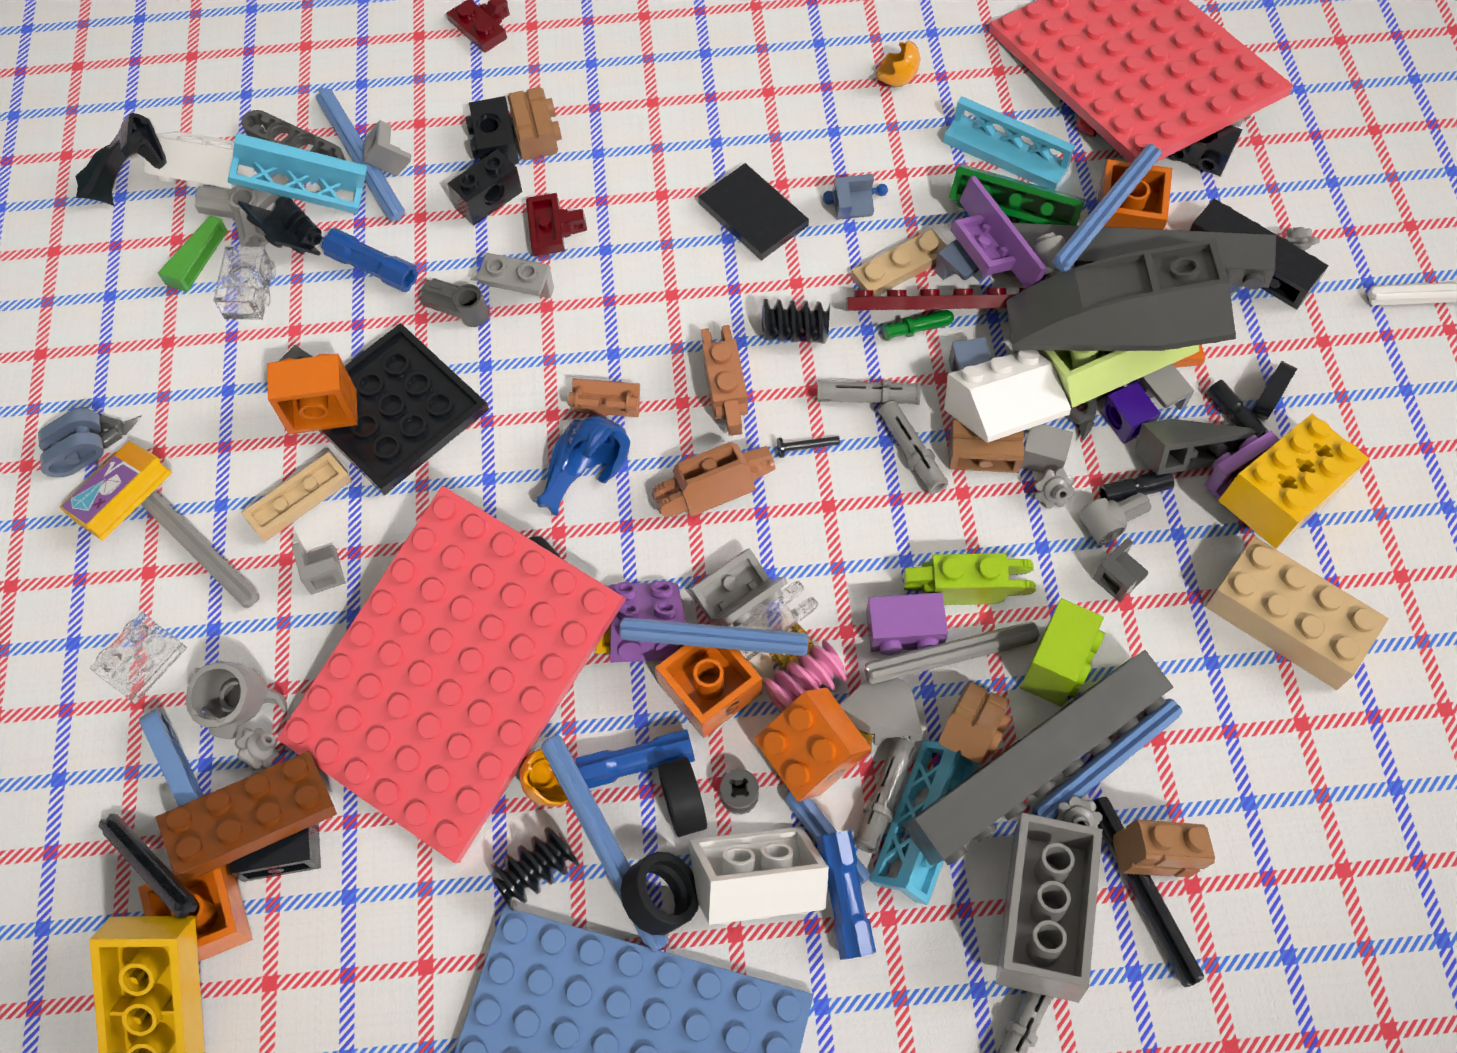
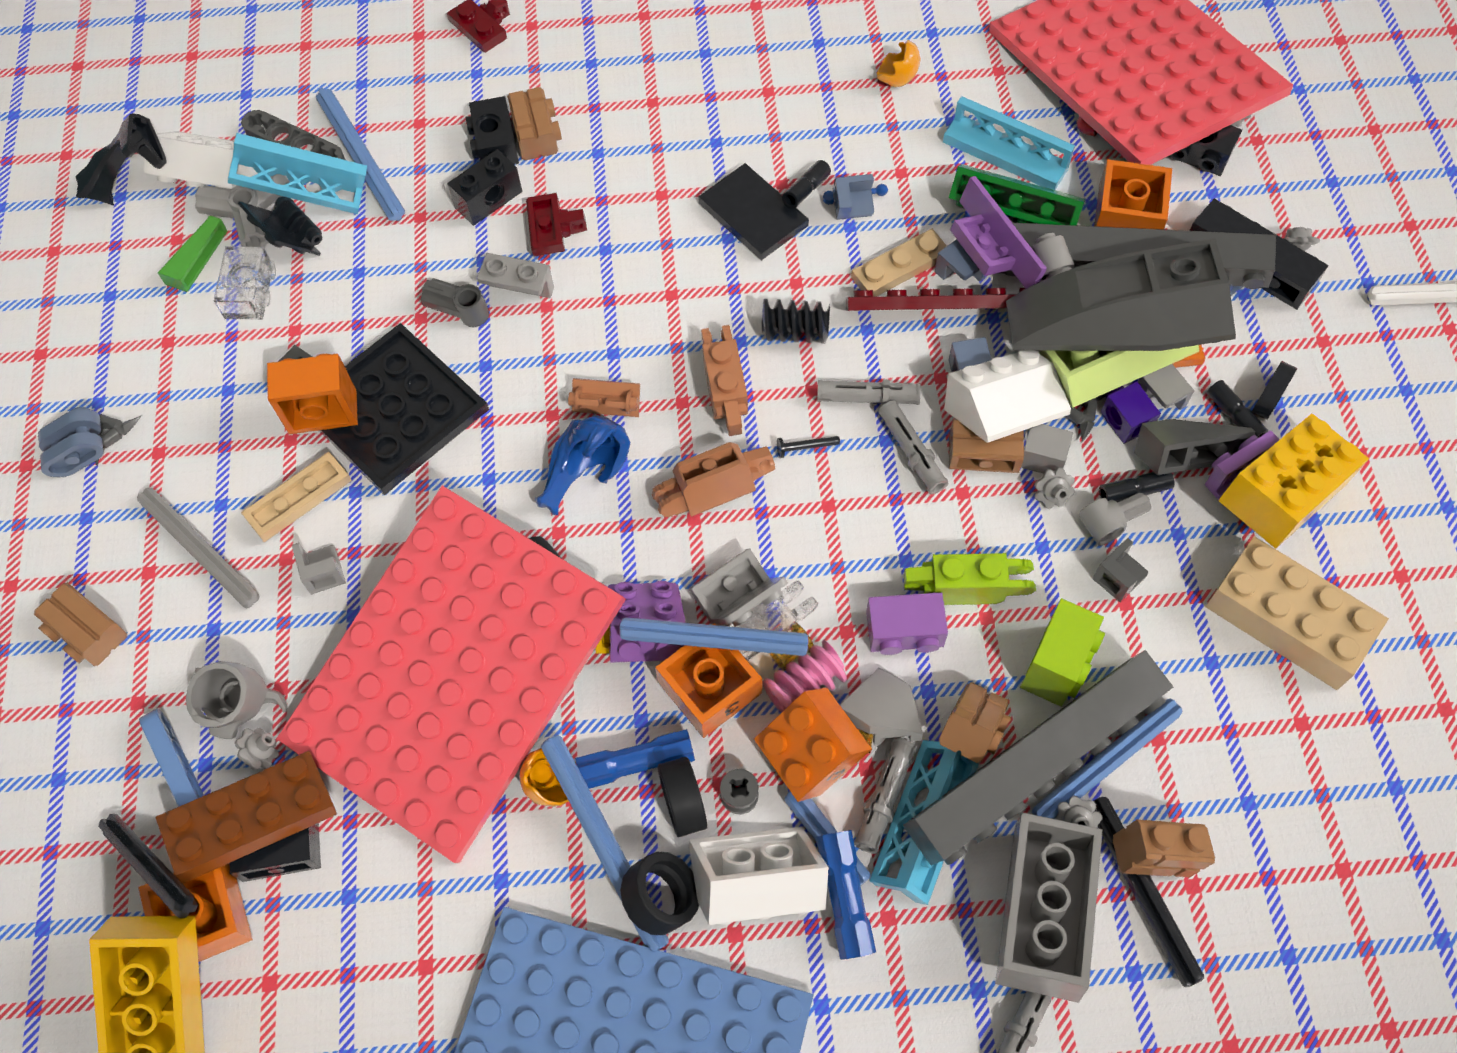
(80, 624): none -> medium nougat brick
(115, 490): piece -> none
(137, 657): clear bracket -> none
(349, 250): blue axle -> none
(381, 153): light grey panel -> none
(532, 867): black piece -> none
(803, 186): none -> black piece
(910, 326): green piece -> none
(951, 652): light grey axle -> none
(1106, 208): medium blue axle -> none

